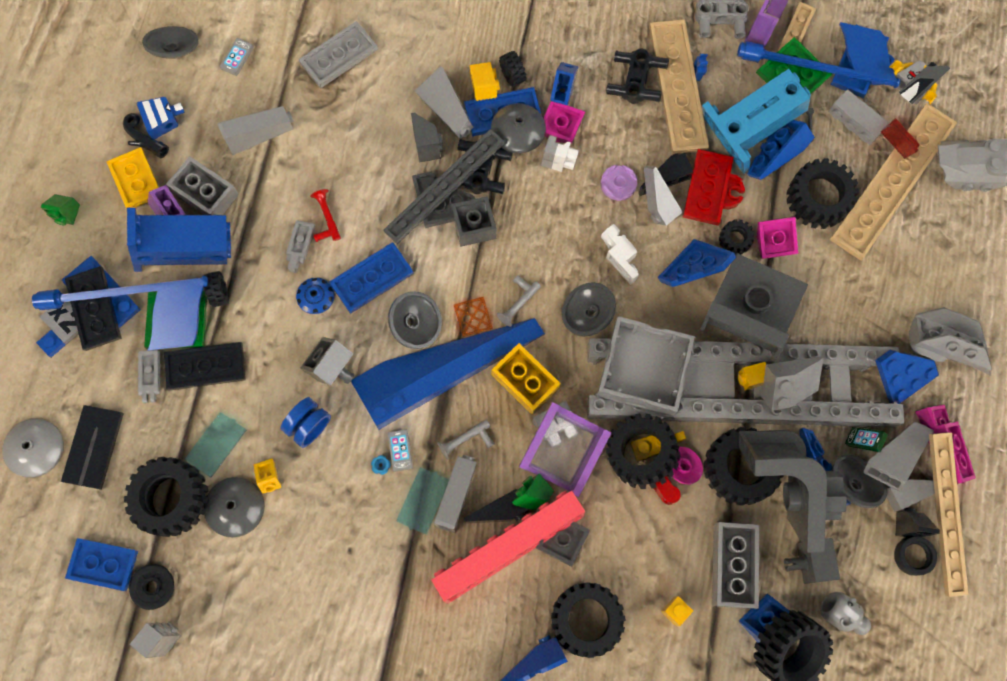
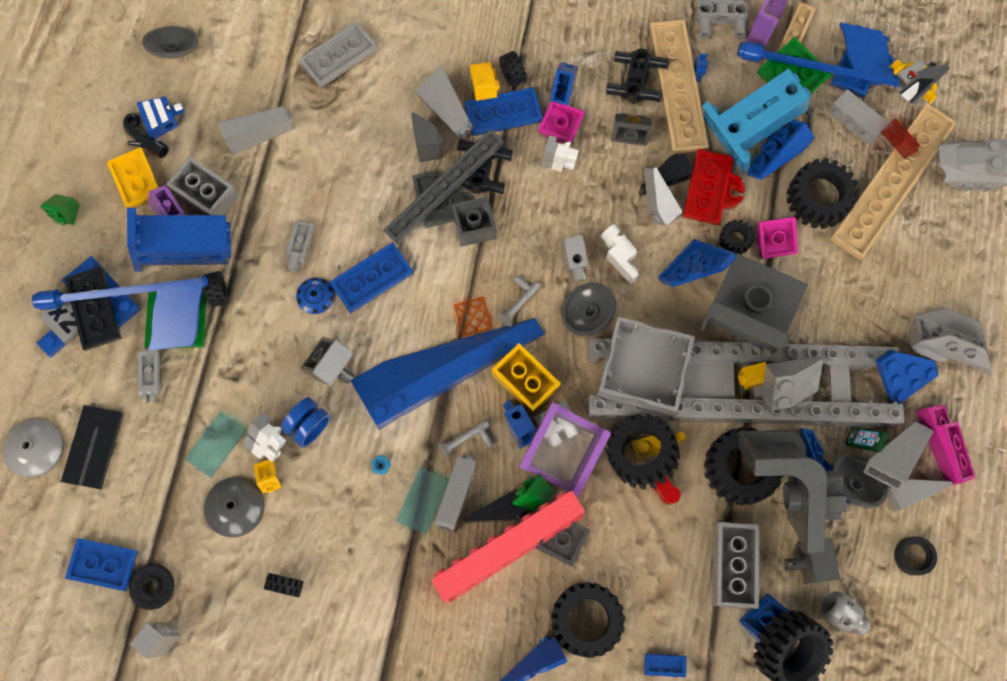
(142, 491): black tyre -> none
(204, 366): black tile -> none
(236, 57): tile -> none
(264, 439): none -> white hips
(283, 585): none -> black tyre
(320, 196): red piece -> none
(400, 450): tile -> none
(424, 318): dark grey dish -> none
(519, 136): dark grey dish -> none
(519, 423): none -> blue torso
(572, 249): none -> light grey torso
(619, 182): lavender tile -> none
(631, 129): none -> dark grey slope
(665, 665): none -> blue plate
(677, 611): yellow brick -> none
(691, 466): dark pink dish -> none
(914, 524): black slope -> none
(948, 514): tan plate -> none

